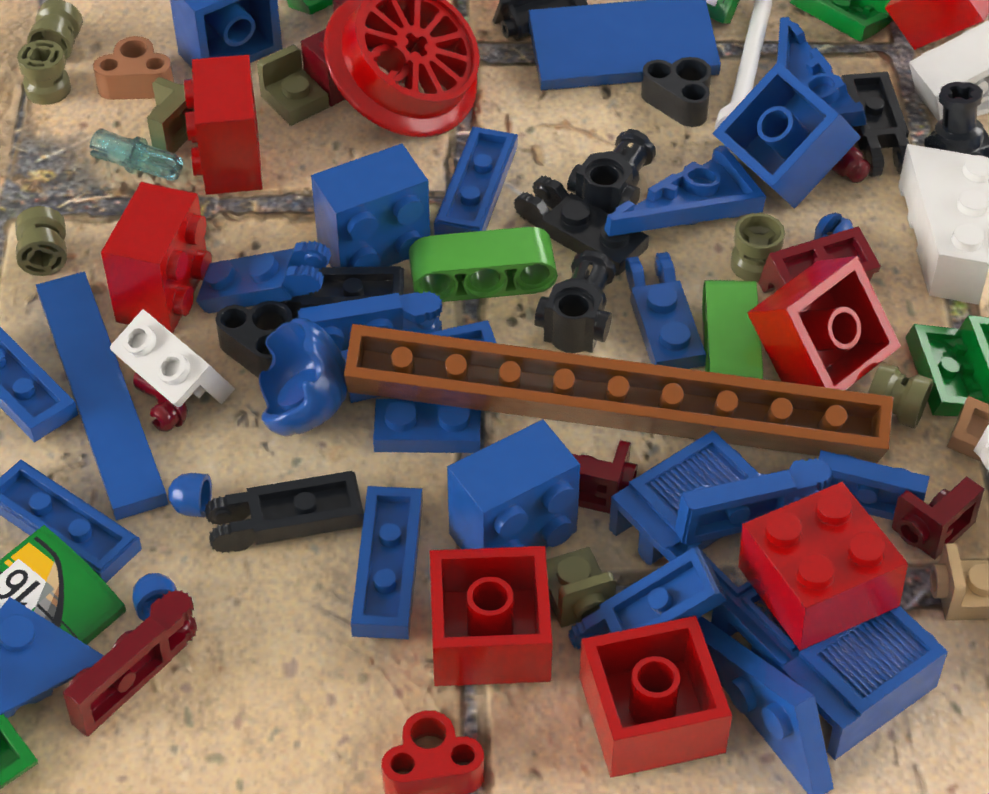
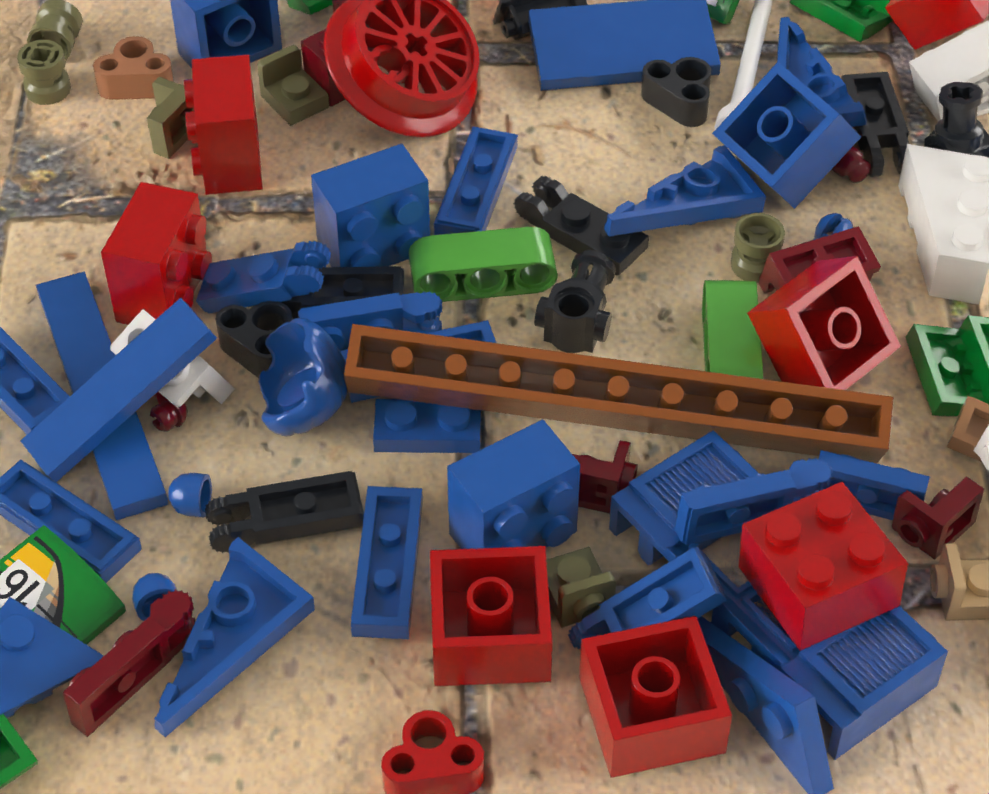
(41, 241): olive wheel -> none
(118, 390): none -> blue tile
(135, 155): clear light blue axle -> none
(243, 619): none -> blue wing
(612, 176): black connector -> none
(664, 315): blue hinge -> none
(908, 393): olive wheel -> none

